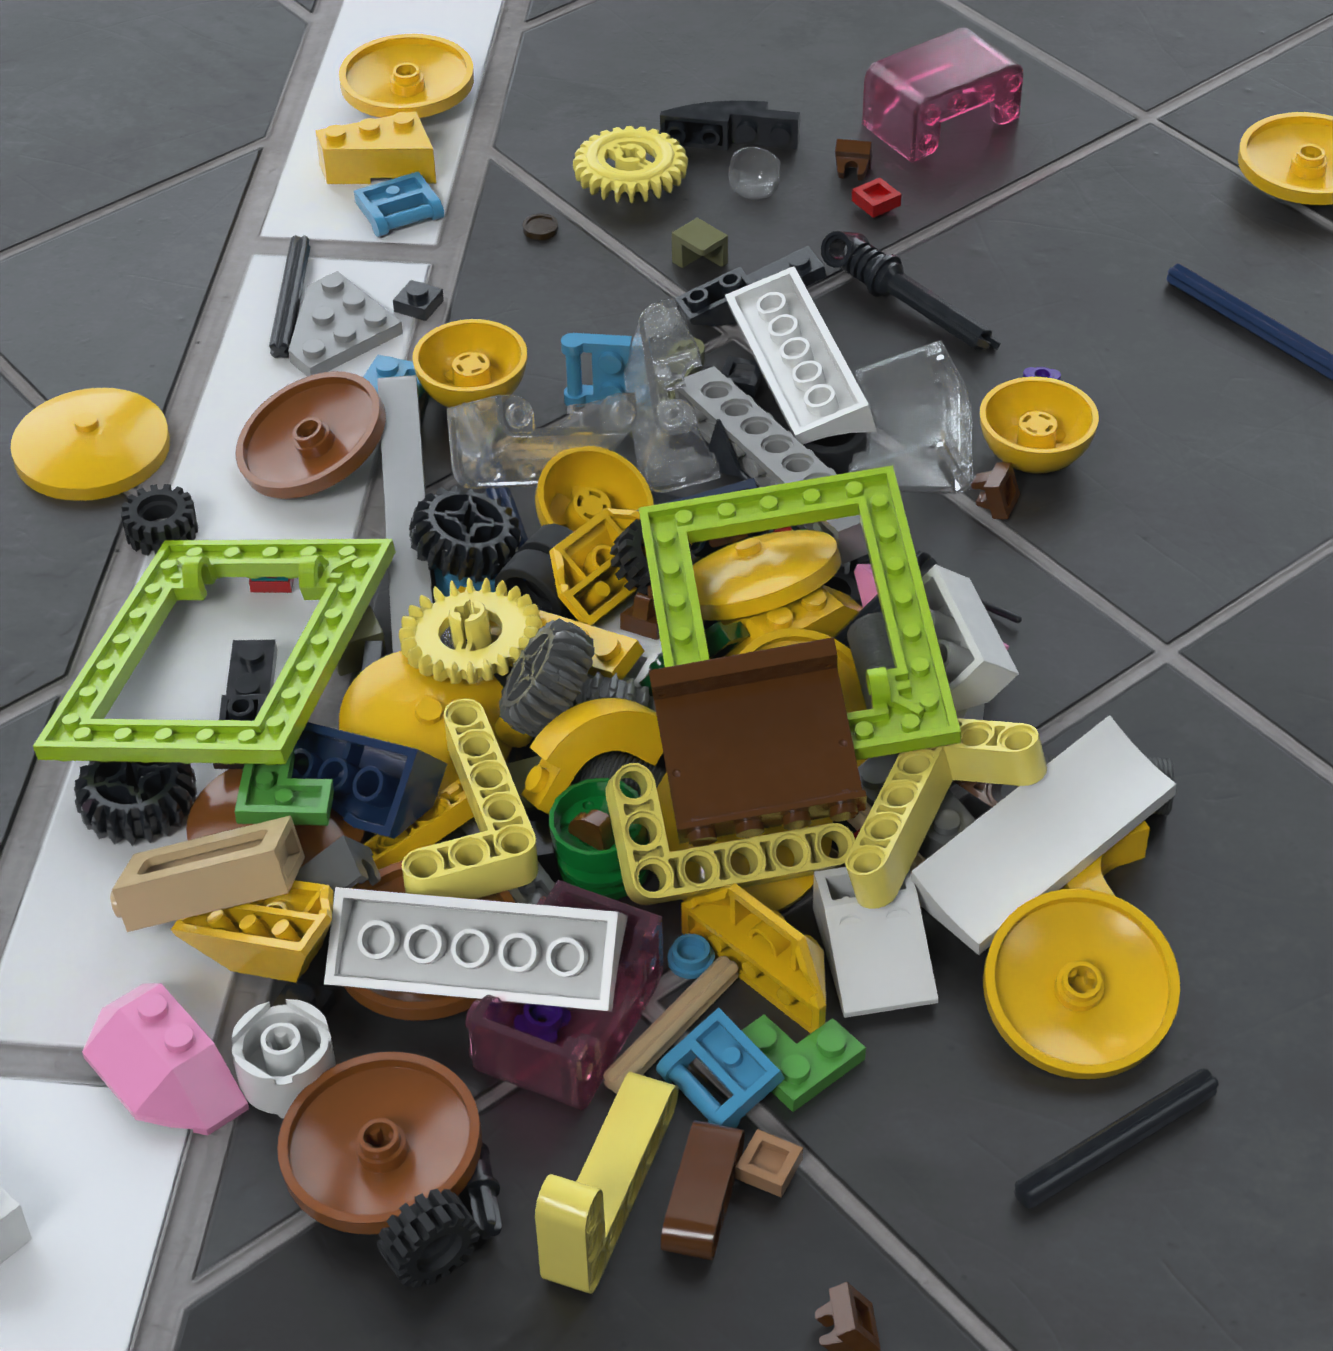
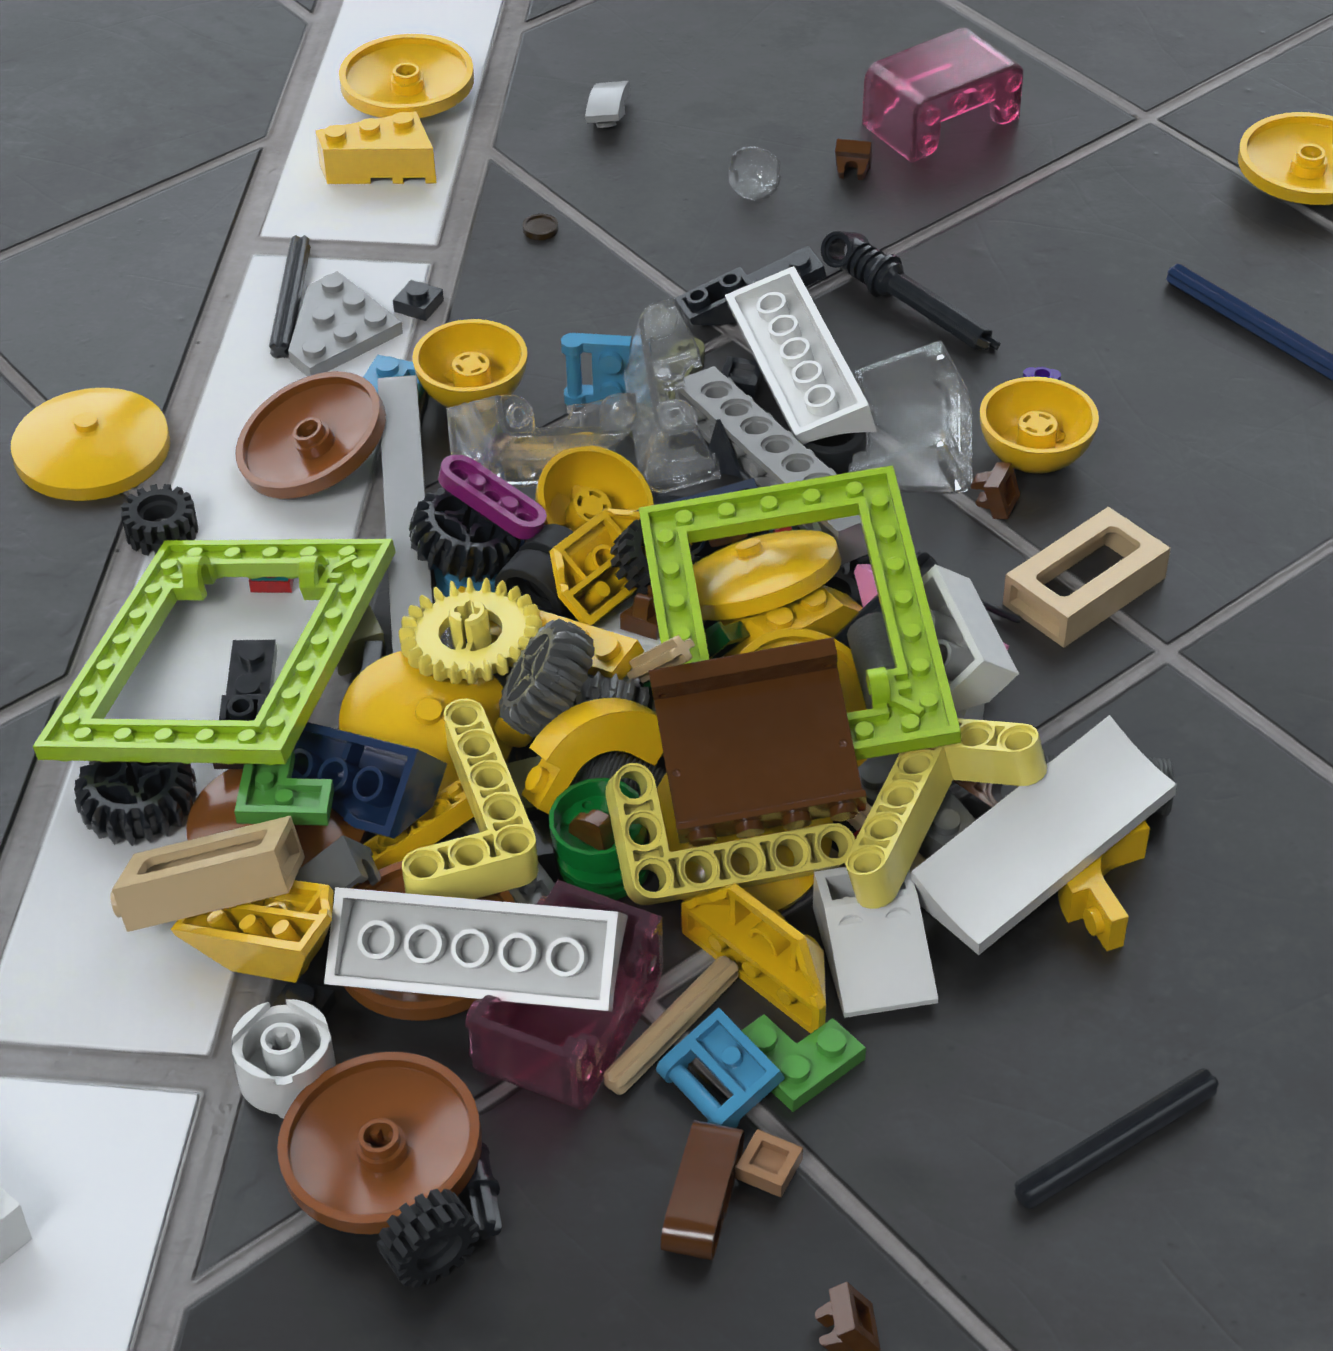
(162, 1063): bright pink wedge -> none
(397, 195): dark azure plate -> none
(492, 496): none -> magenta plate
(548, 1030): dark purple plate -> none
(585, 1217): light yellow beam -> none
(607, 103): none -> light grey slope
(631, 169): light yellow gear -> none
(666, 654): none -> tan axle
(690, 956): dark azure plate -> none
(699, 240): olive panel -> none
(726, 122): black slope -> none
(876, 197): red plate -> none
(1073, 615): none -> tan piece
(1081, 983): yellow dish -> none

